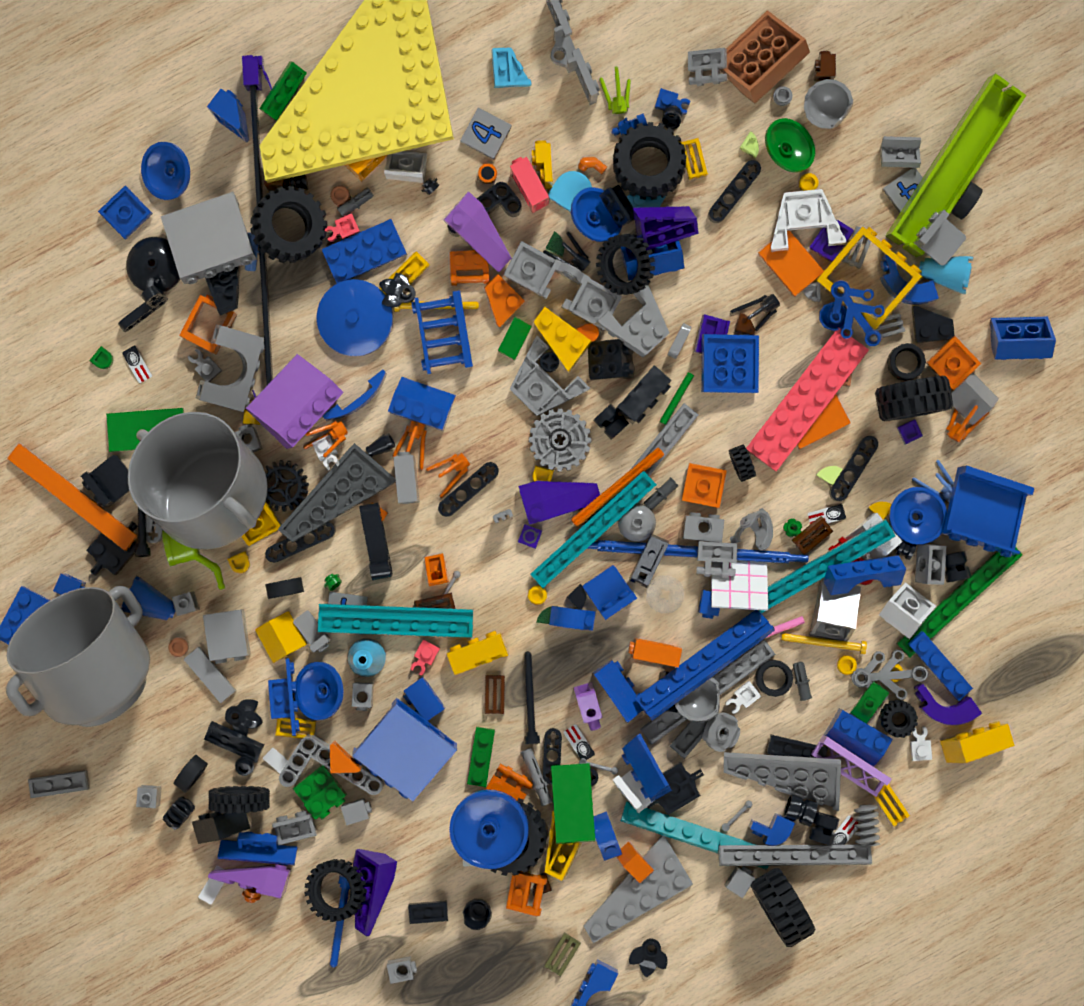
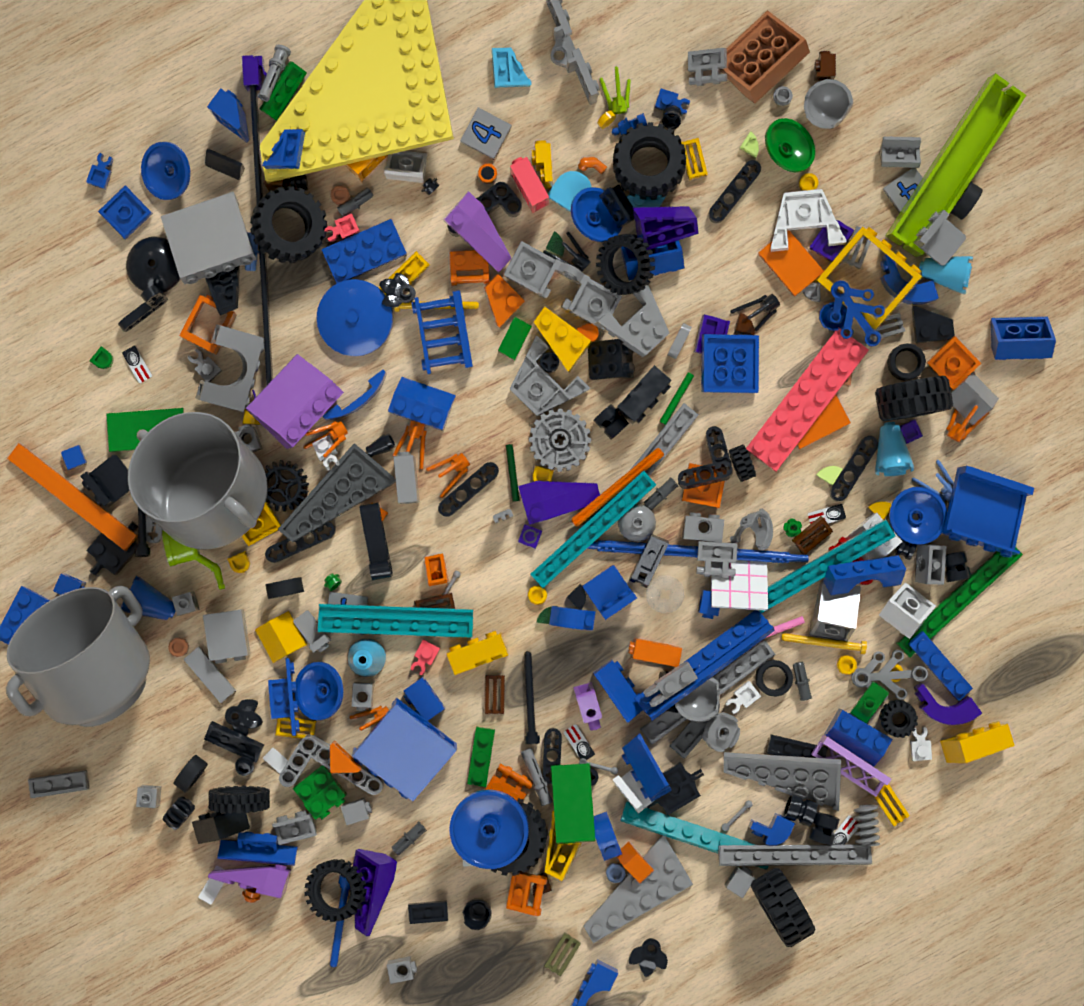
(73, 457): none -> blue tile
(100, 175): none -> blue plate
(224, 164): none -> black slope
(276, 65): none -> light grey pin
(287, 151): none -> blue wing
(380, 713): none -> orange plant
(409, 838): none -> dark grey axle
(512, 472): none -> dark green bar
(606, 119): none -> yellow tile
(615, 872): none -> sand blue tile
(671, 683): none -> light grey hinge
(717, 463): none -> black beam
(892, 452): none -> medium azure cone

